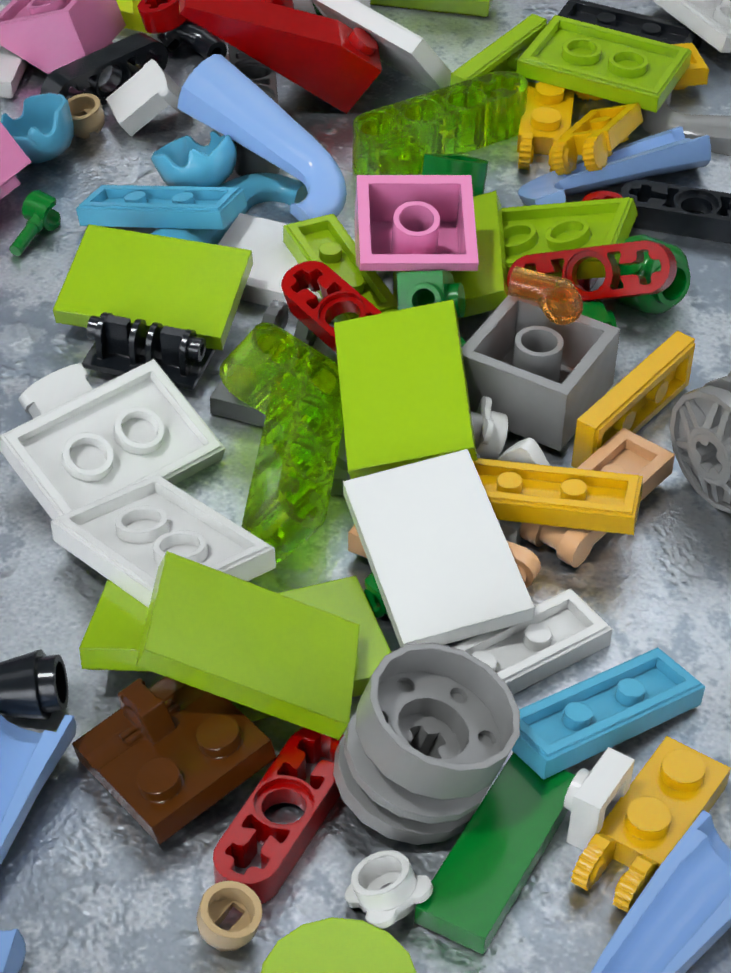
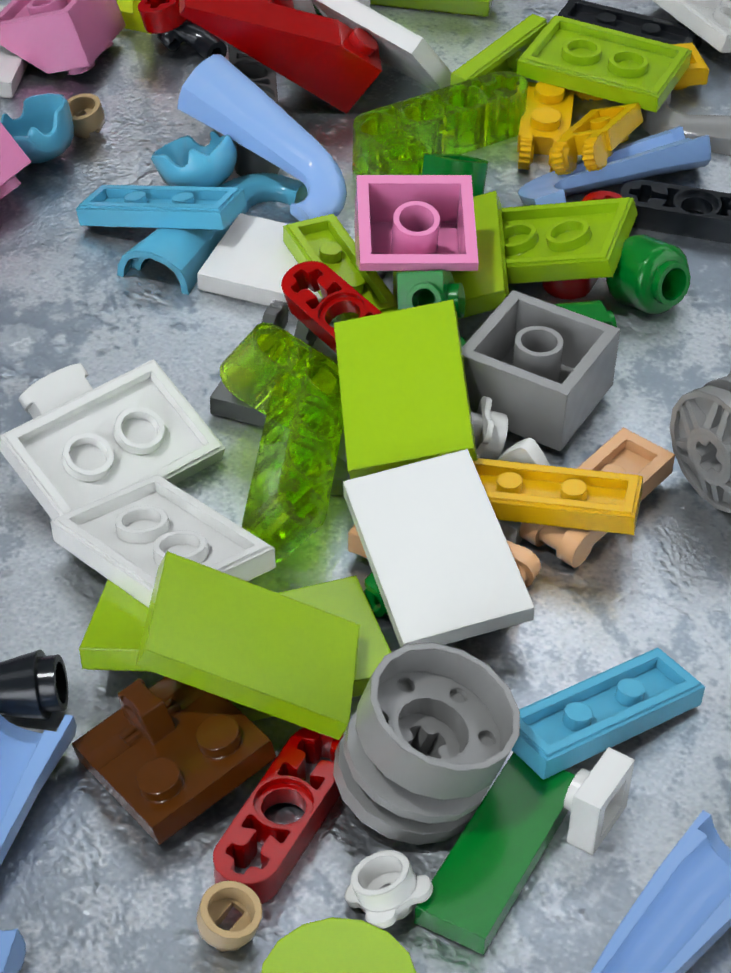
(39, 213): green hand -> none
(122, 55): black beam -> none
(124, 348): black hinge -> none
(143, 97): white tile -> none
(155, 281): lime tile -> none
(531, 651): white tile -> none
(552, 293): clear orange arm -> none
(630, 254): red beam -> none
(636, 396): yellow tile -> none
(652, 818): yellow hinge -> none

